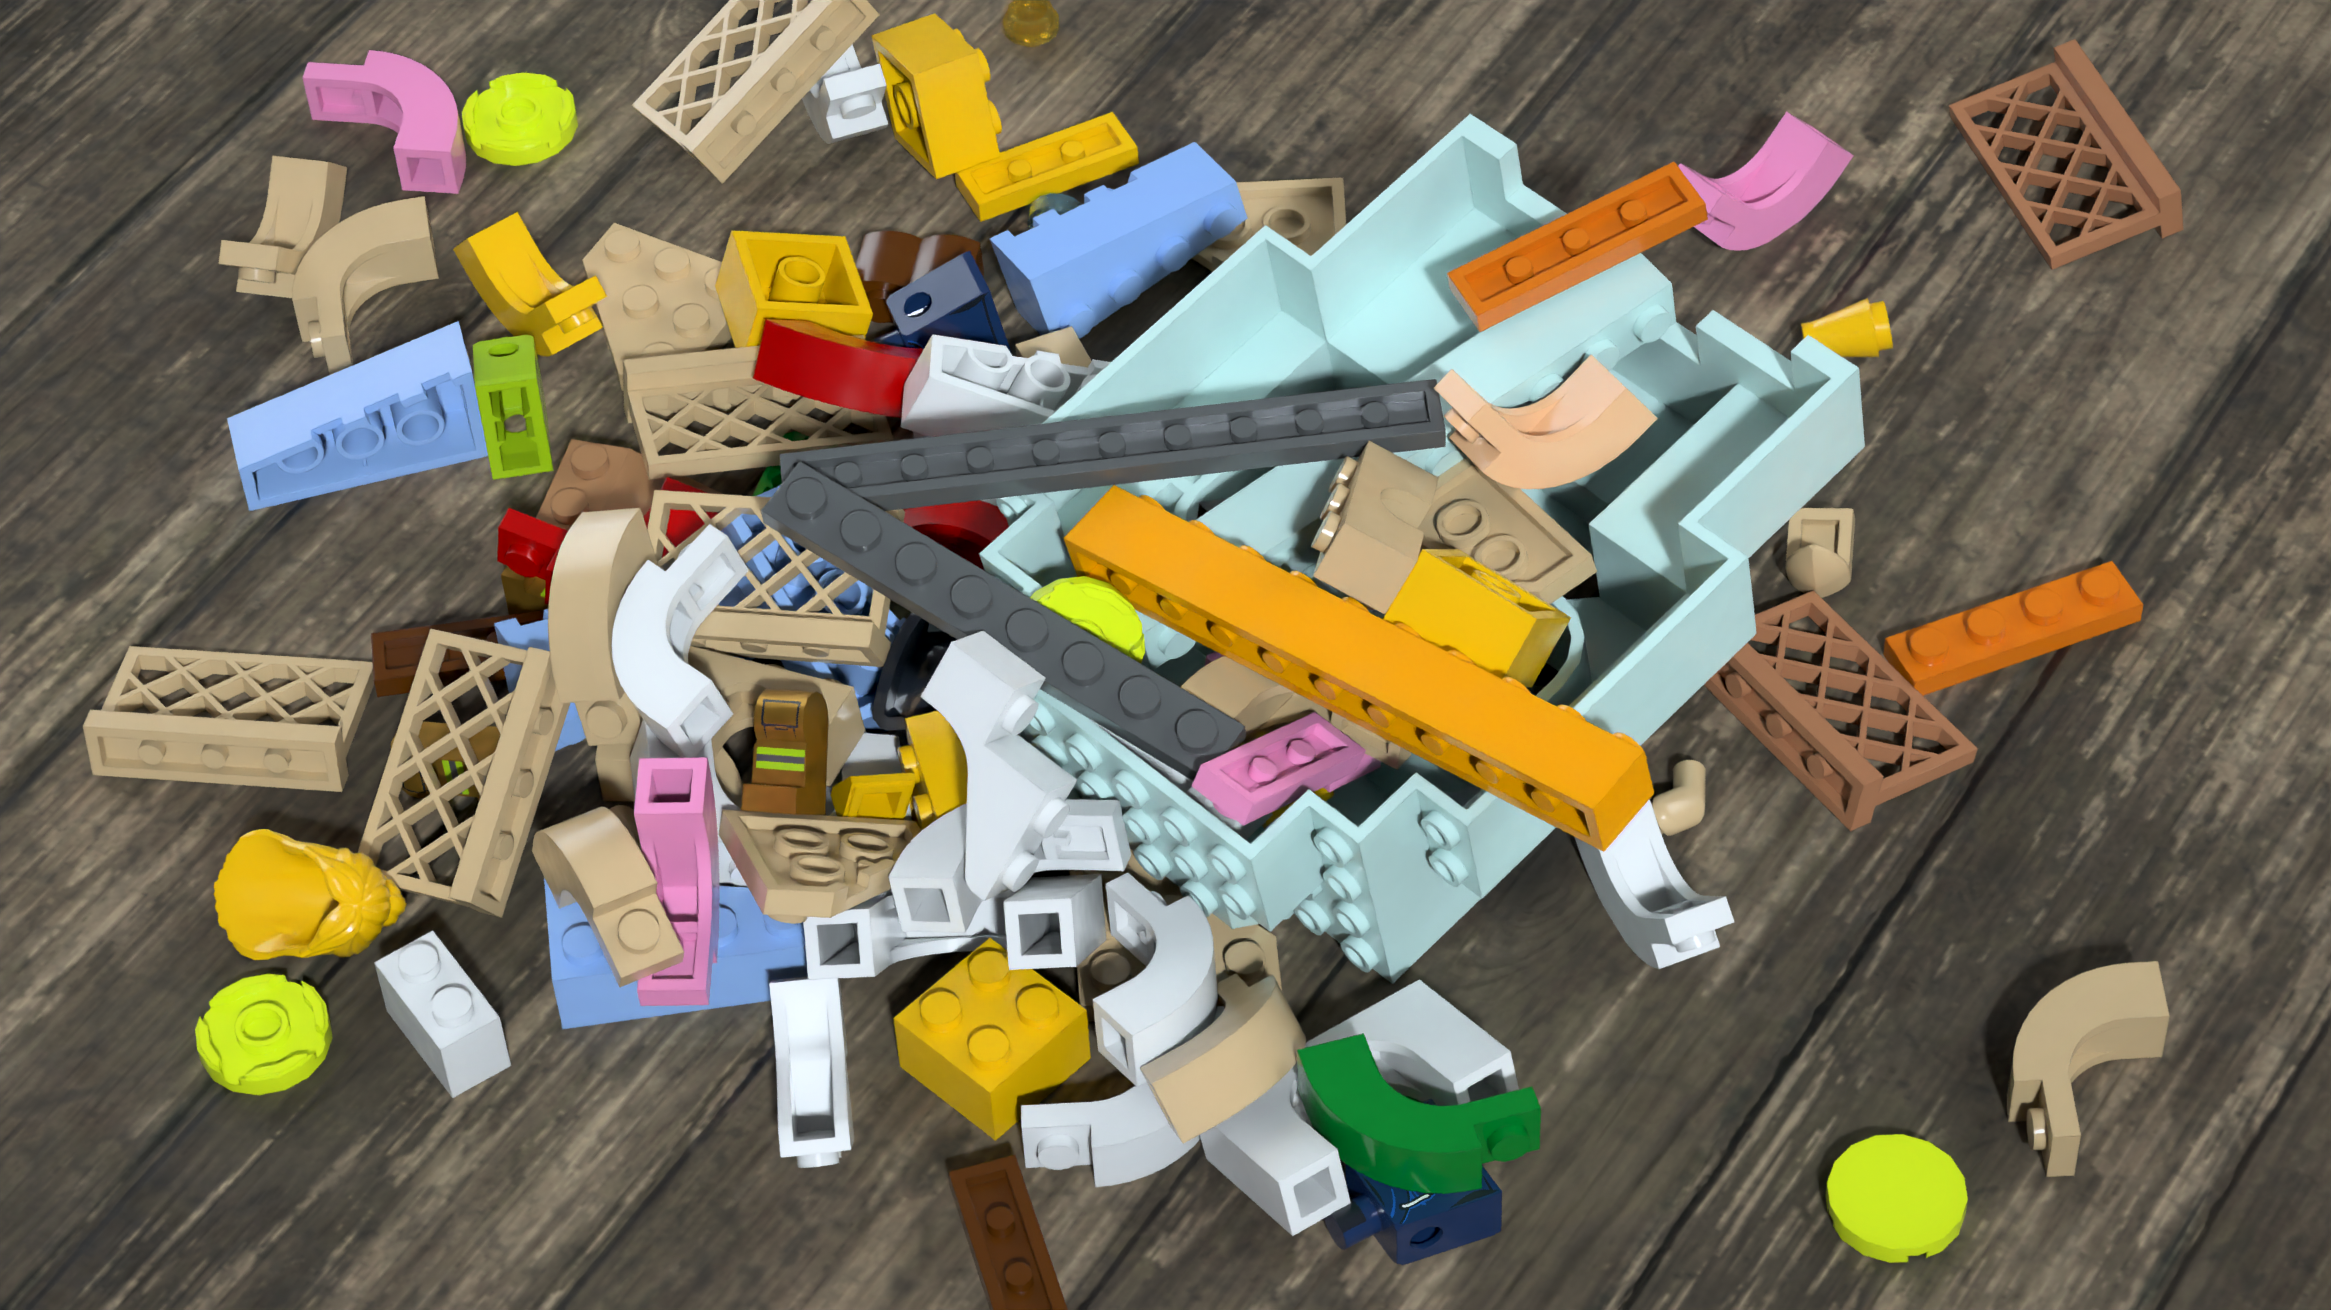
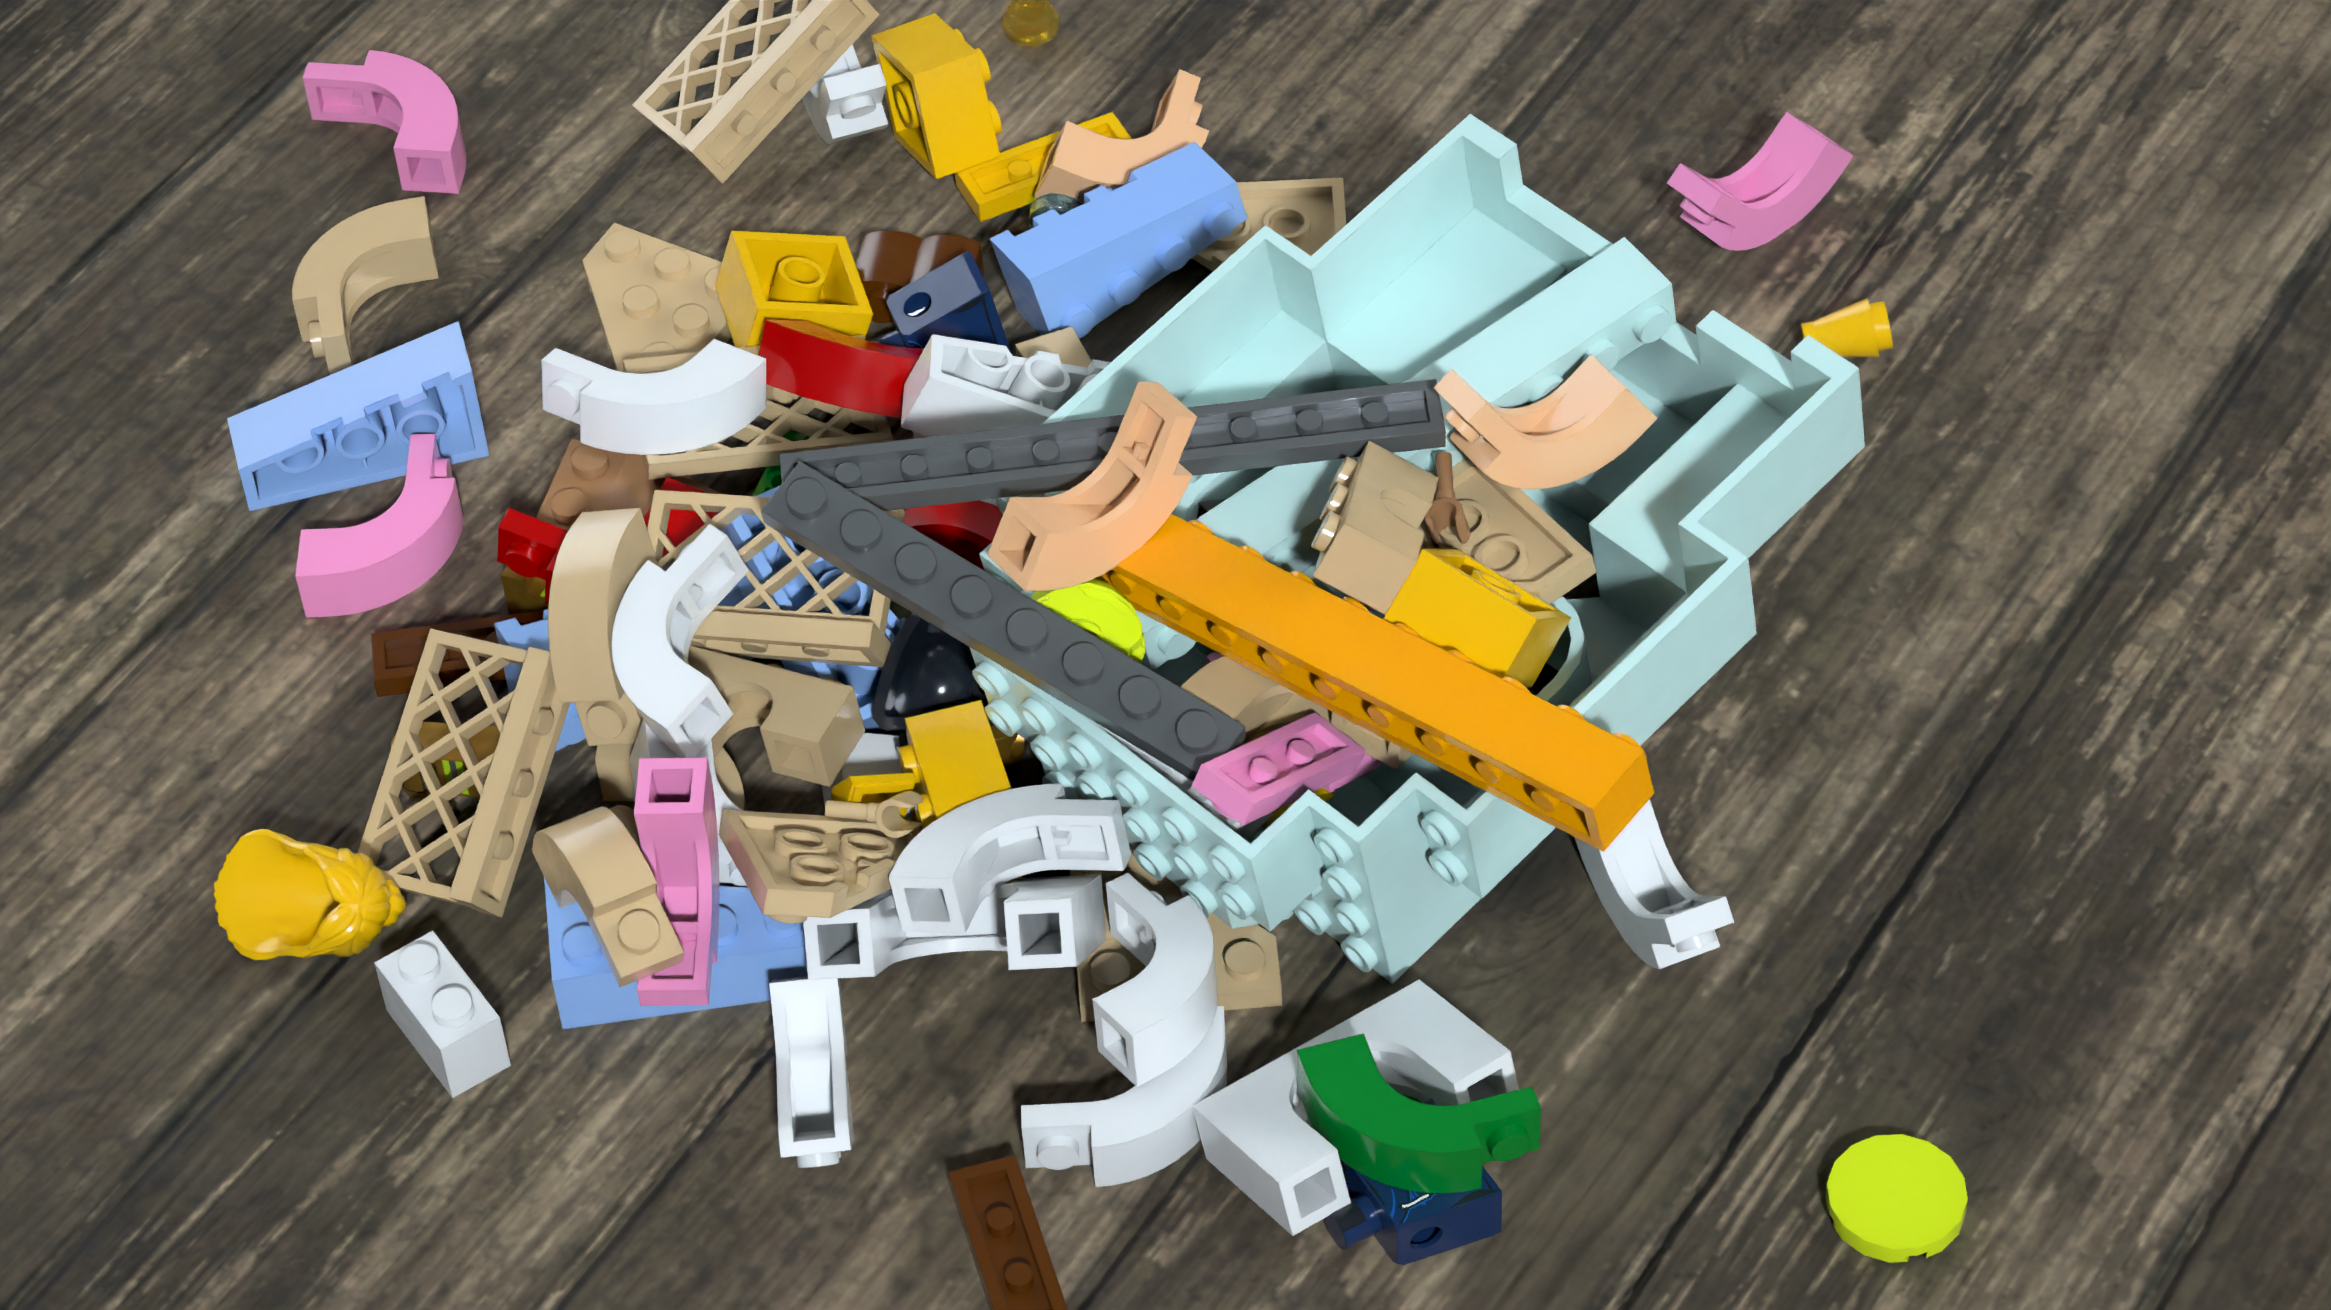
(231, 744): tan fence -> none
(263, 1034): neon yellow tile -> none
(299, 209): tan arch -> none
(390, 555): none -> bright pink arch
(506, 386): lime torso -> none
(519, 119): neon yellow tile -> none
(526, 290): yellow arch -> none
(658, 411): none -> white arch
(789, 754): pearl gold leg -> none
(884, 814): none -> tan hand
(992, 1038): yellow brick -> none
(1011, 786): white arch -> none
(1088, 160): none -> light nougat arch
(1111, 512): none -> light nougat arch
(1229, 1061): tan arch -> none
(1446, 510): none -> medium nougat hand
(1577, 246): orange plate -> none
(1685, 803): tan arm -> none
(1796, 725): nougat fence -> none
(1820, 549): tan plate -> none
(2014, 628): orange plate -> none
(2079, 1024): tan arch -> none
(2115, 145): nougat fence -> none

